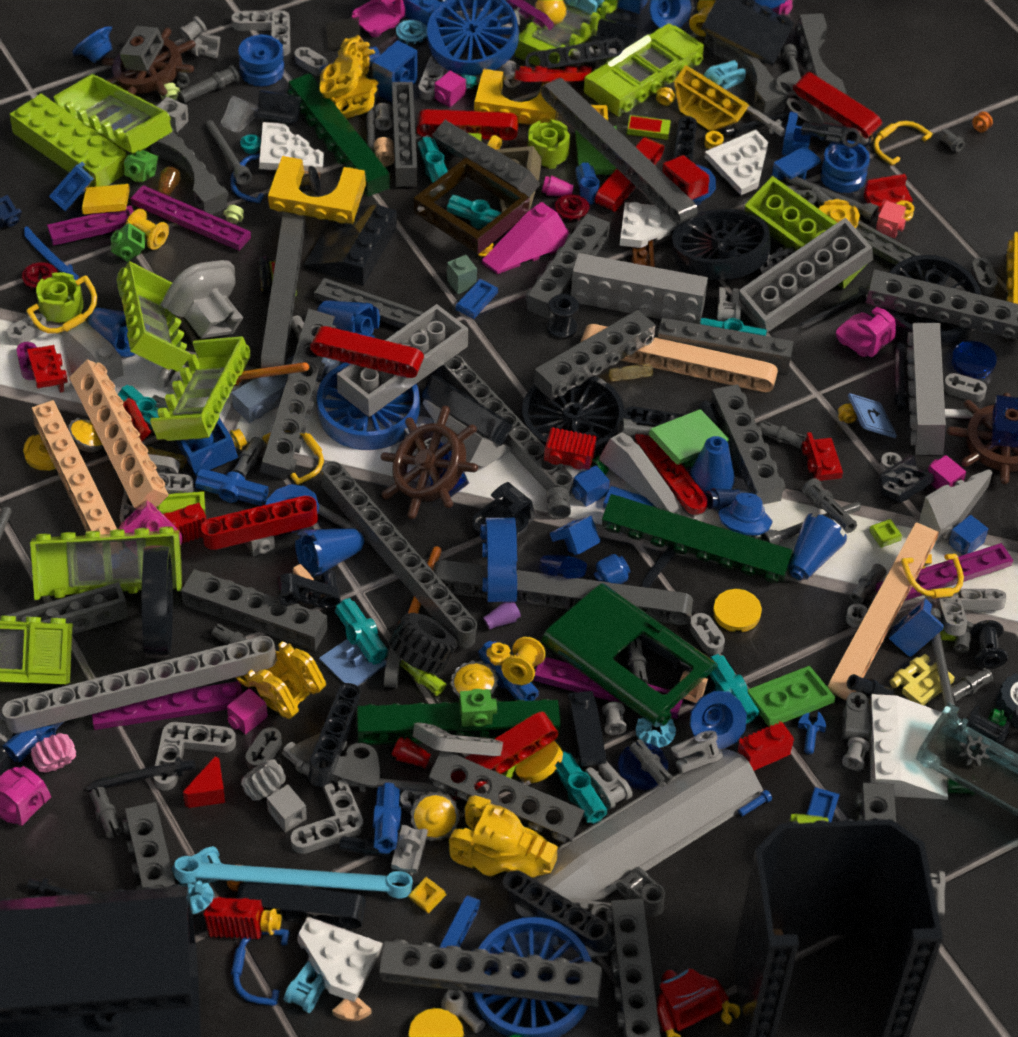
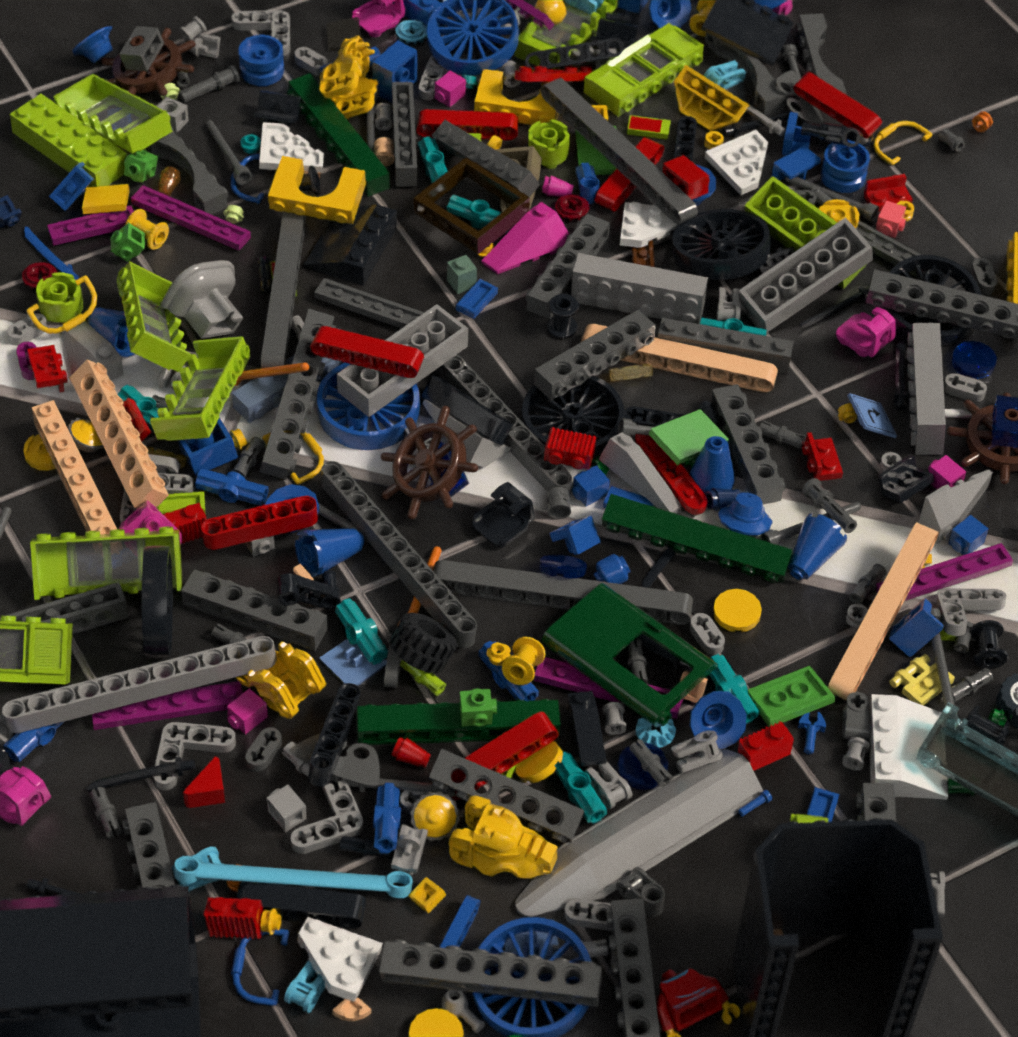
(53, 753): bright pink gear -> none
(200, 896): medium azure gear -> none
(238, 114): clear slope -> none
(263, 780): light grey gear -> none
(352, 316): blue cone -> none
(443, 741): light grey beam -> none
(473, 676): yellow piece -> none
(501, 556): blue brick -> none
(502, 615): medium lavender cone -> none
(553, 901): black beam -> none
(665, 96): yellow plate -> none
(867, 686): black pin -> none
(885, 533): lime tile -> none
(935, 593): yellow piece -> none
(980, 748): dark grey gear -> none

